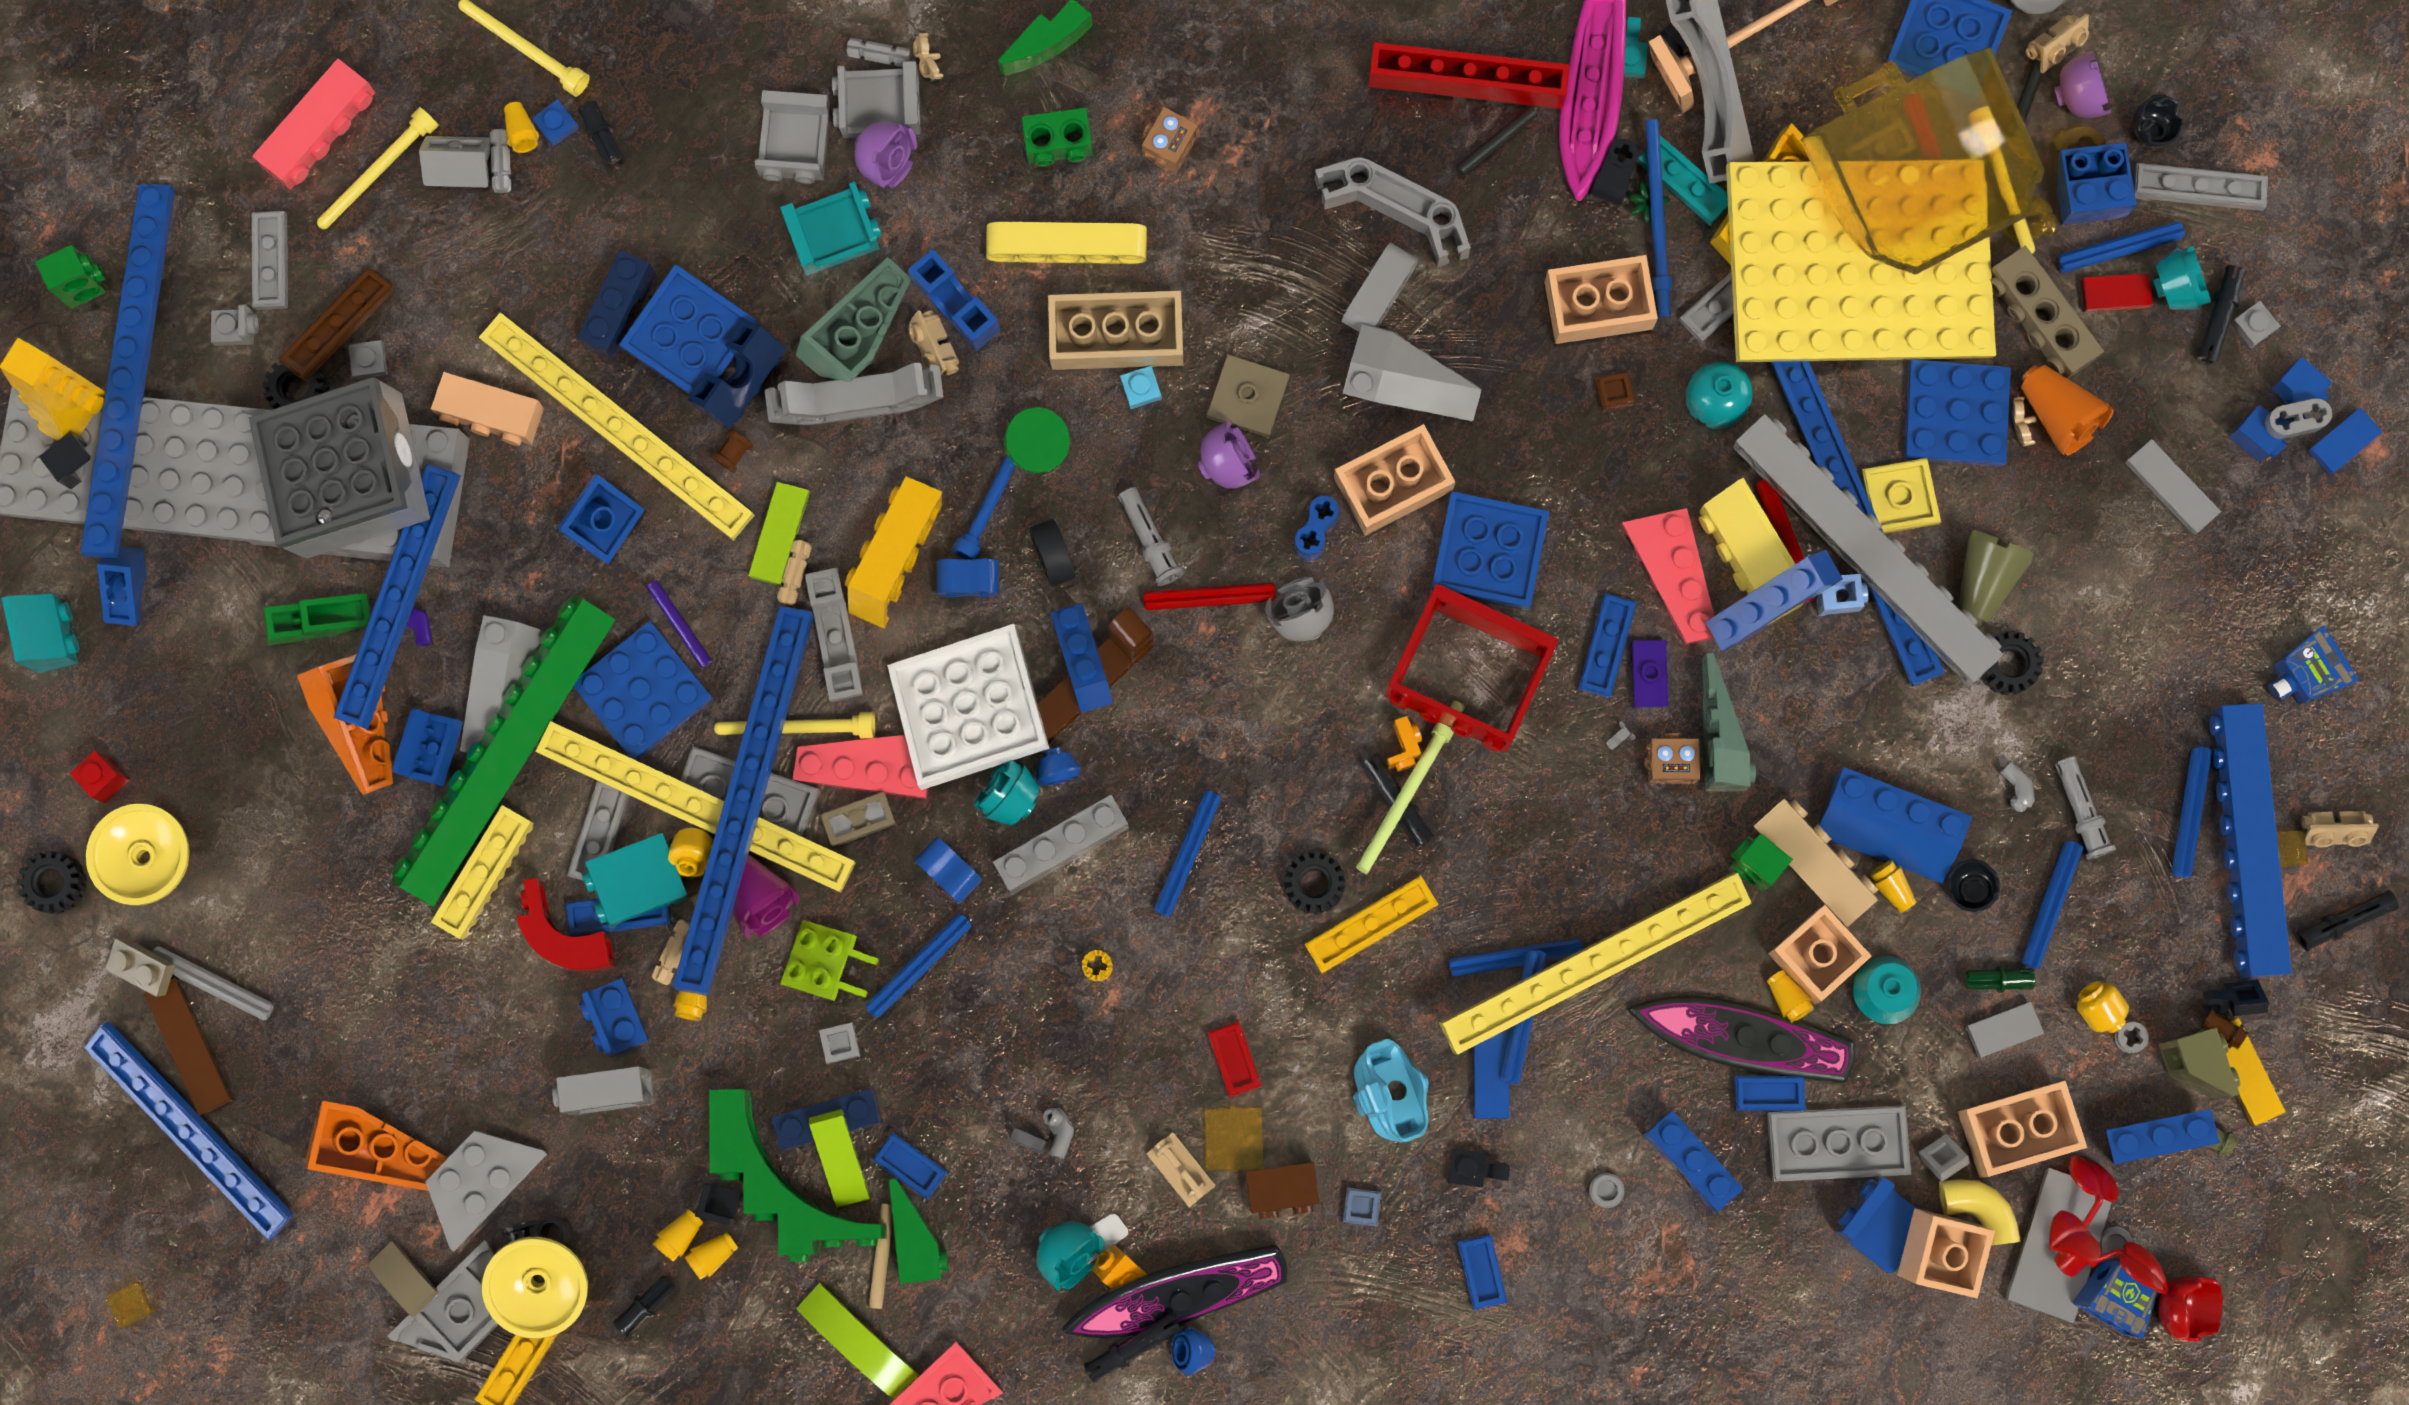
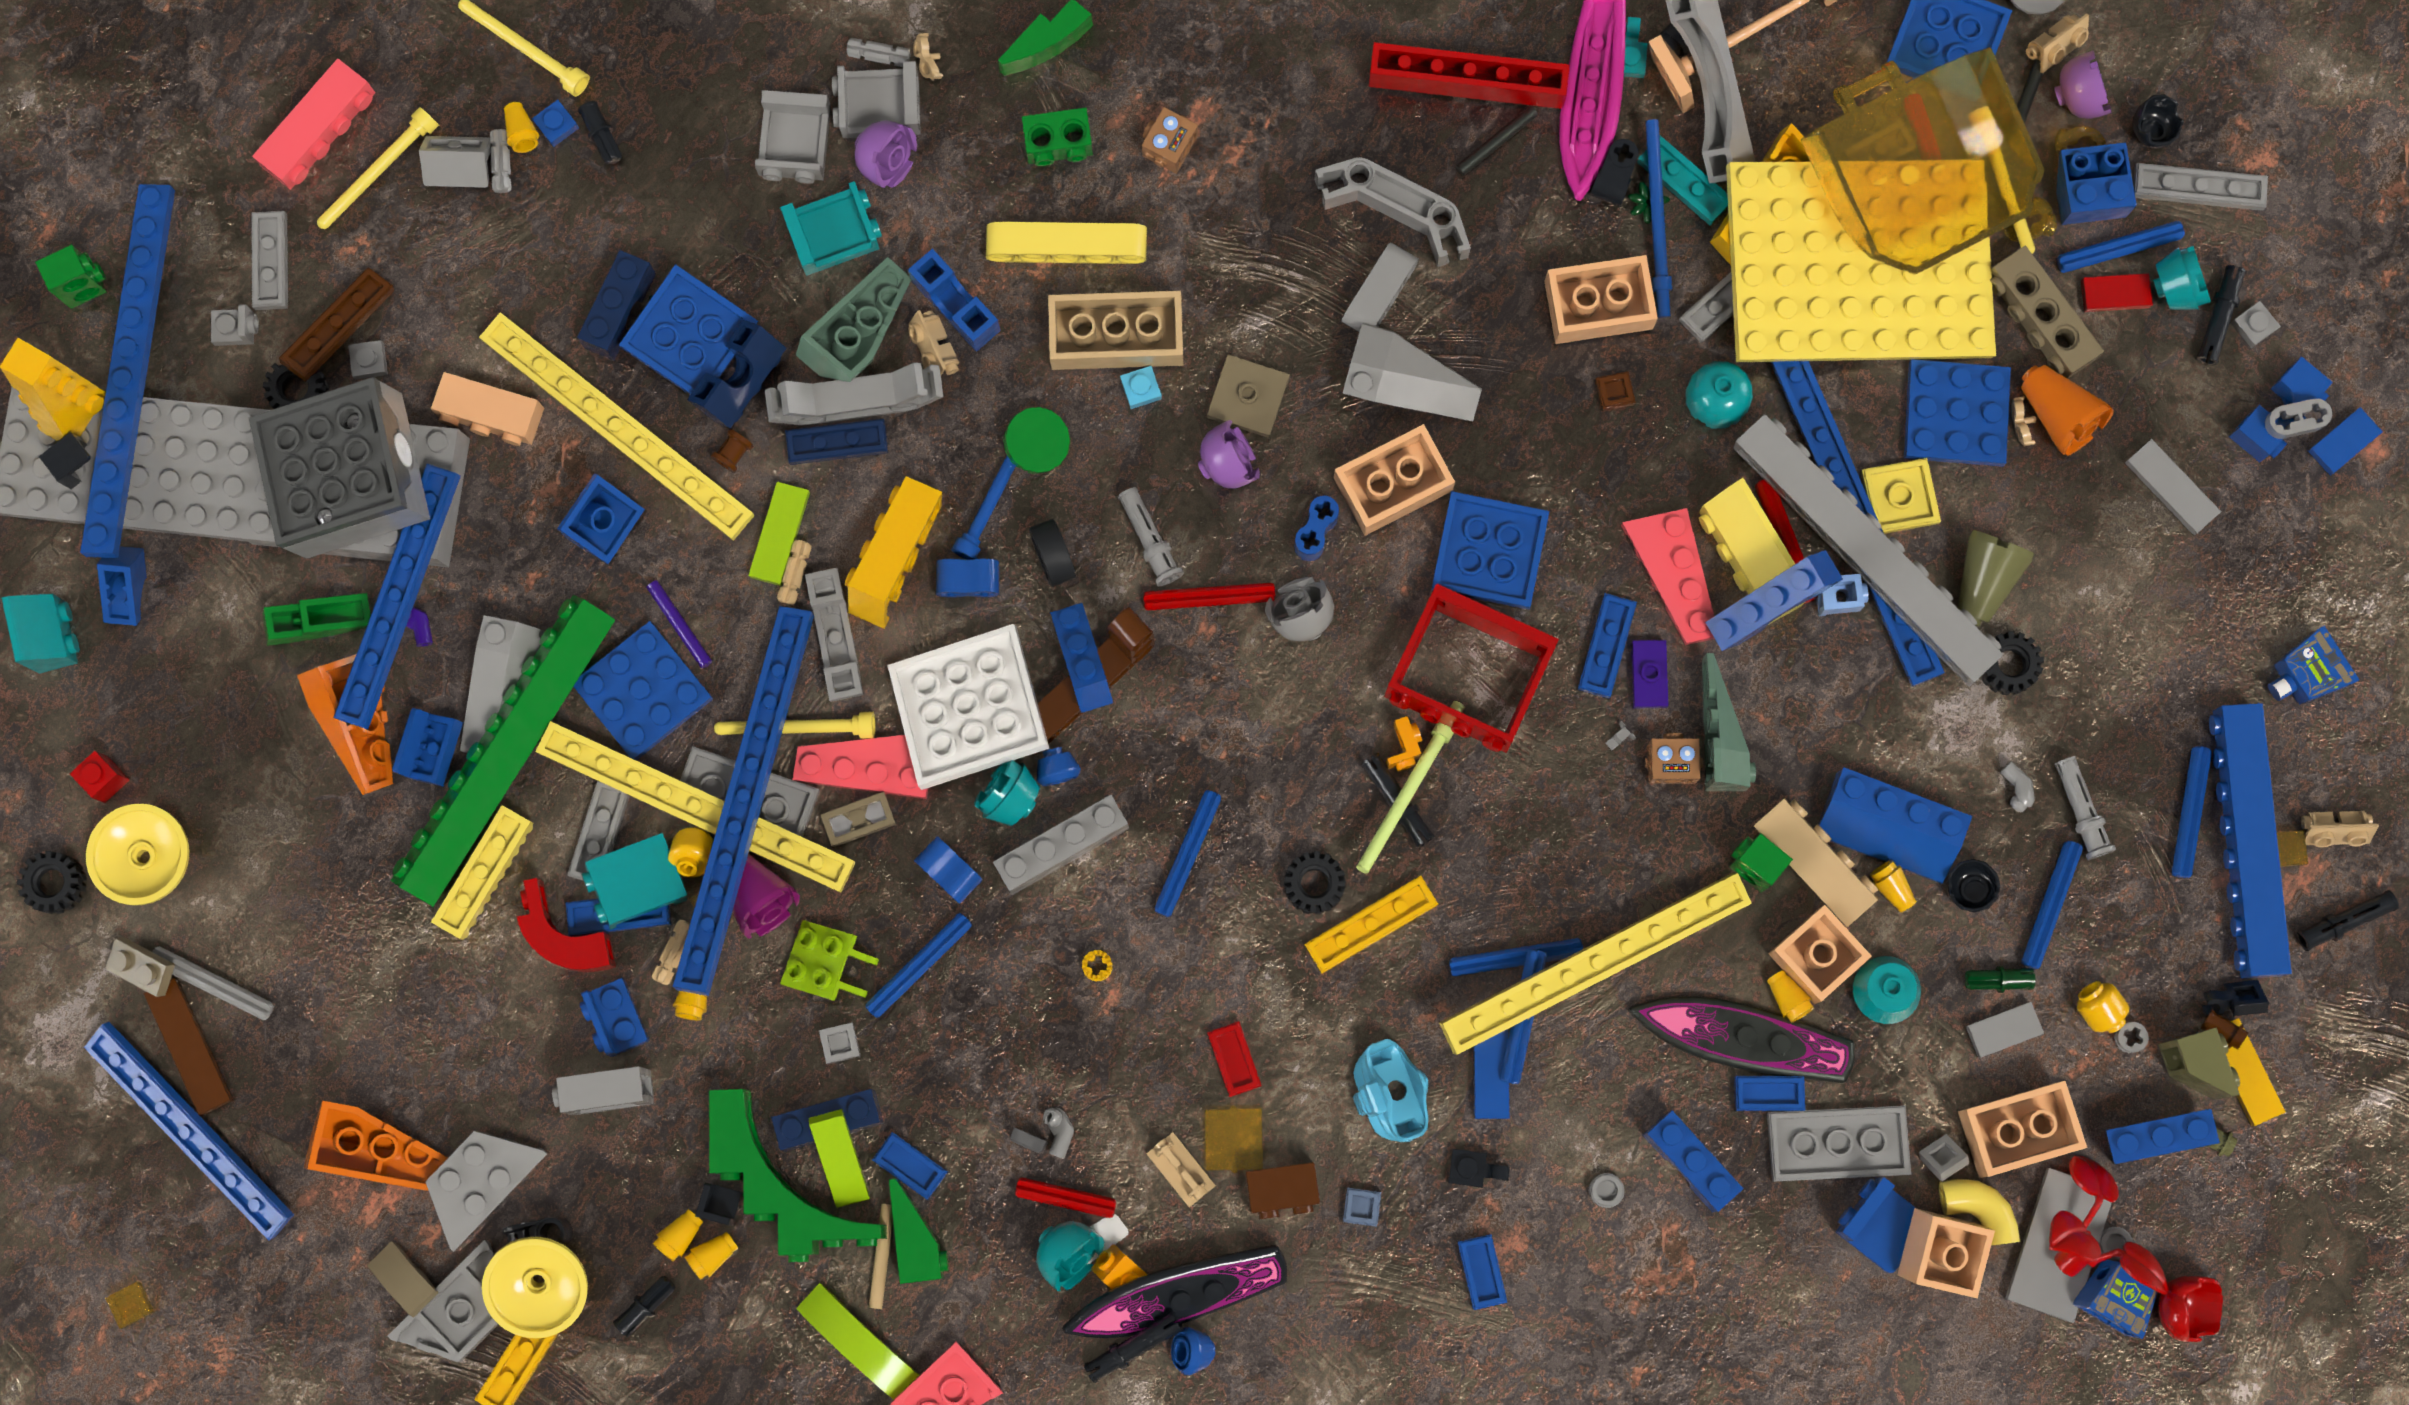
(836, 441): none -> dark blue tile
(1065, 1197): none -> red axle

